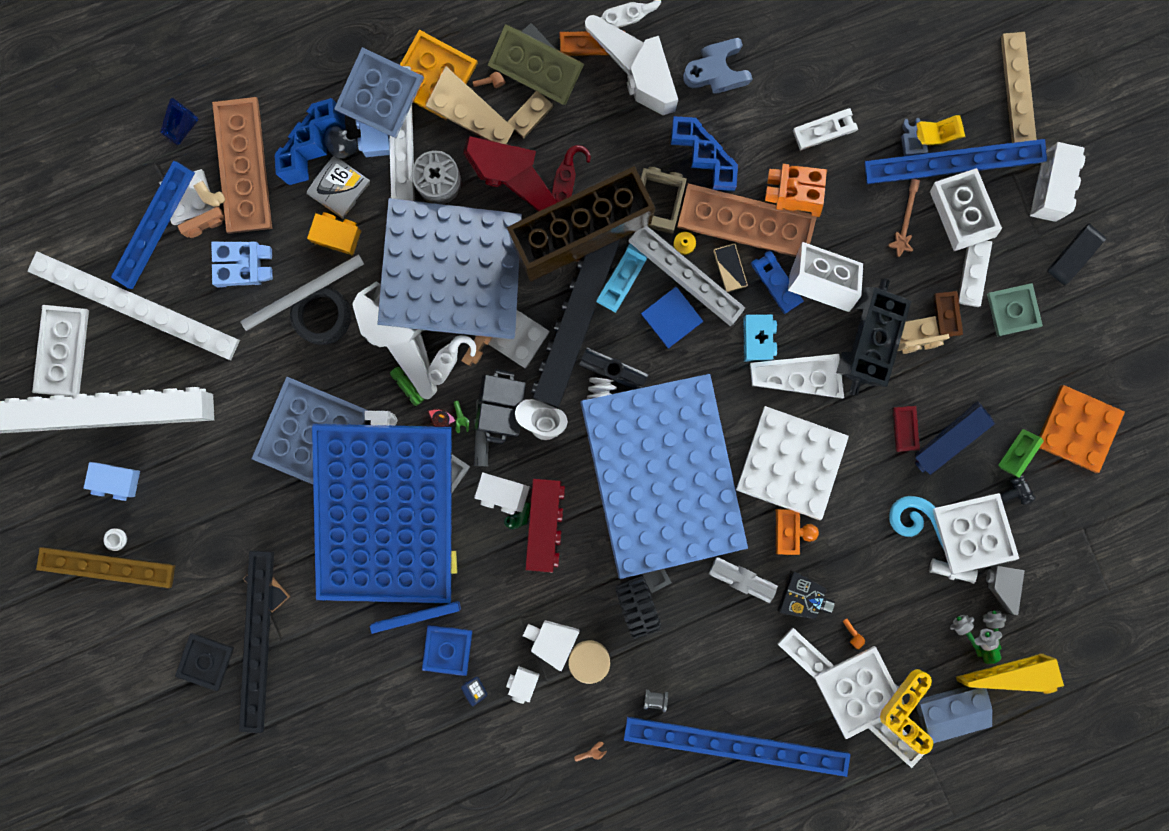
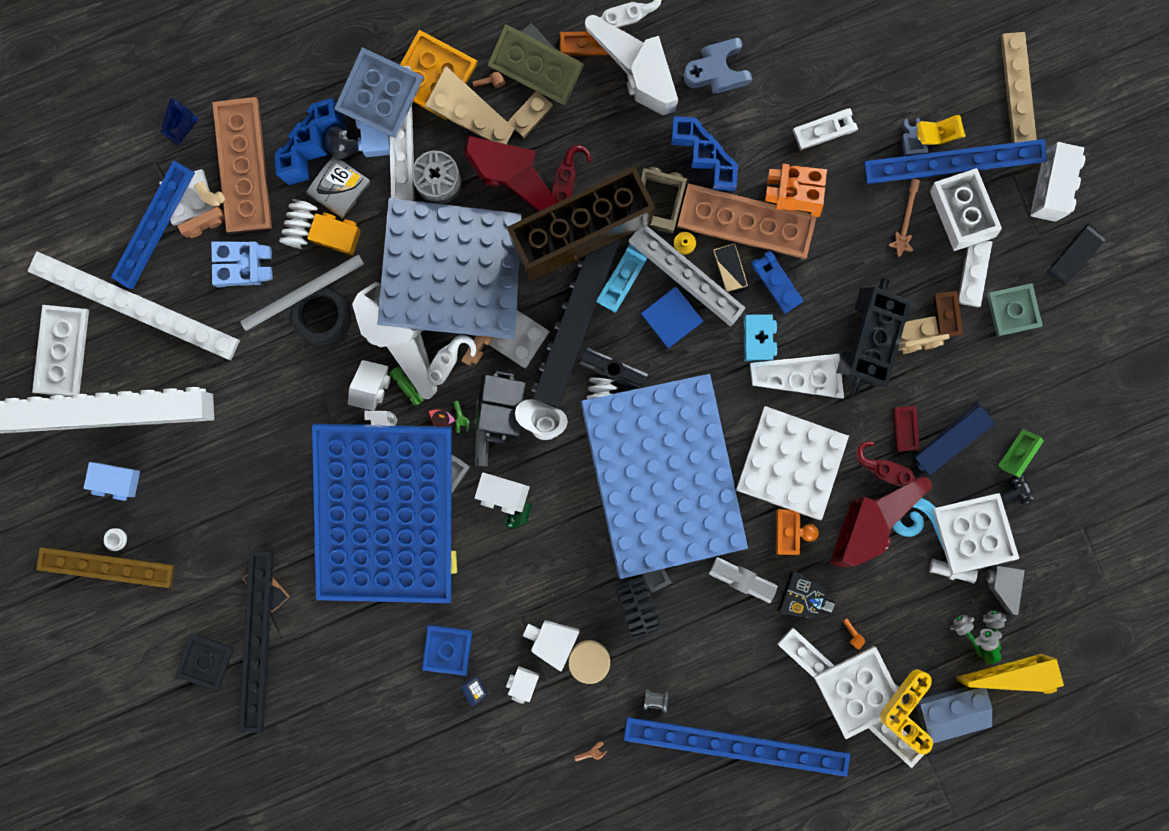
(288, 432): sand blue plate -> none
(297, 224): none -> white piece
(368, 385): none -> white brick
(415, 617): blue tile -> none
(543, 525): dark red brick -> none
(826, 277): white slope -> none
(868, 521): none -> dark red slope
(1080, 428): orange plate -> none

